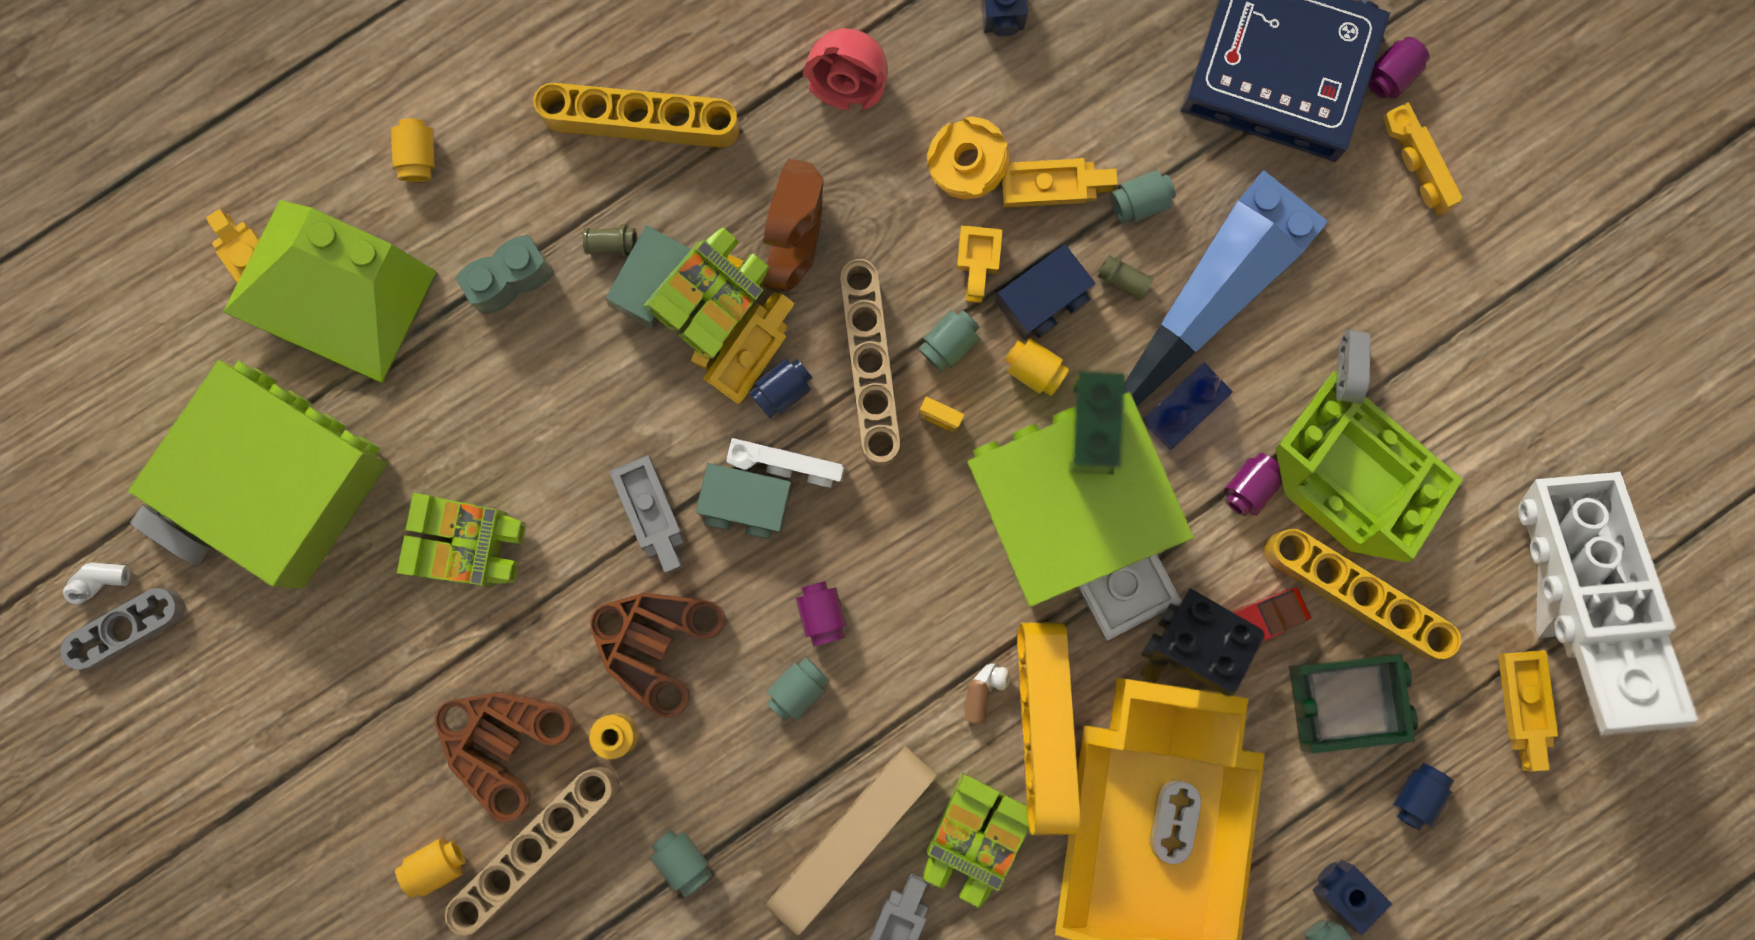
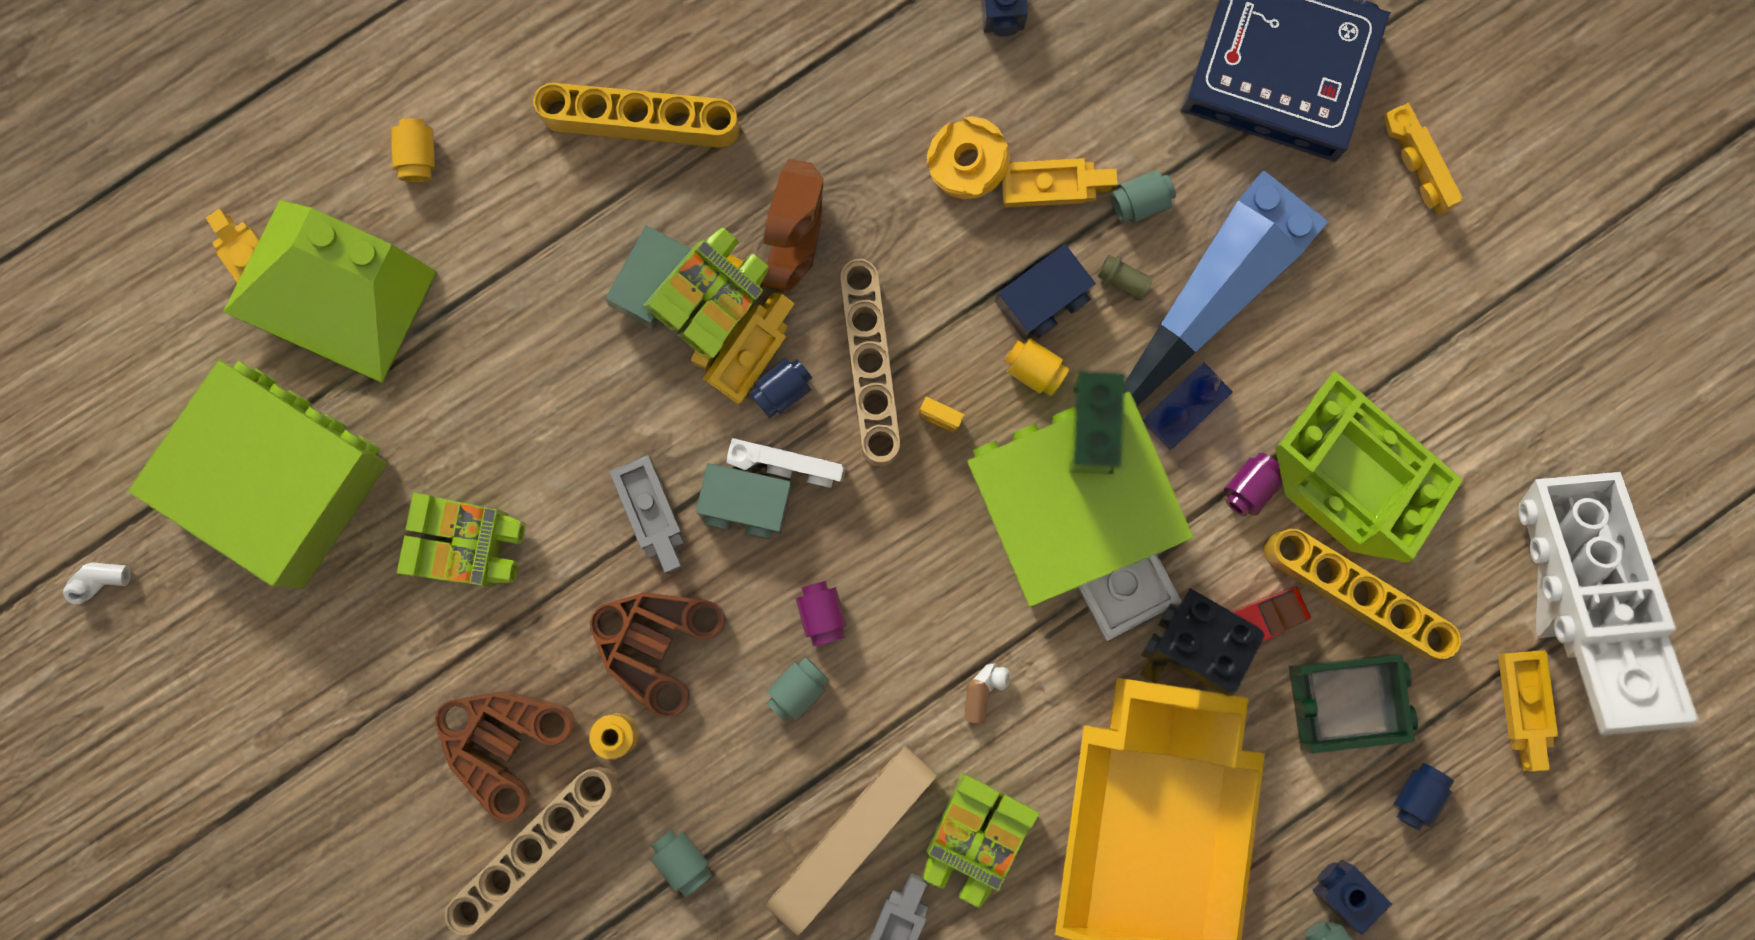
(103, 629): light grey beam -> none
(170, 535): light grey beam -> none
(430, 868): yellow brick -> none
(497, 280): sand green brick -> none
(609, 240): olive pin -> none
(847, 68): coral cylinder -> none
(949, 340): sand green brick -> none
(979, 255): yellow plate -> none
(1048, 729): yellow beam -> none
(1185, 823): light grey beam -> none
(1353, 366): light grey beam -> none
(1398, 68): magenta brick -> none

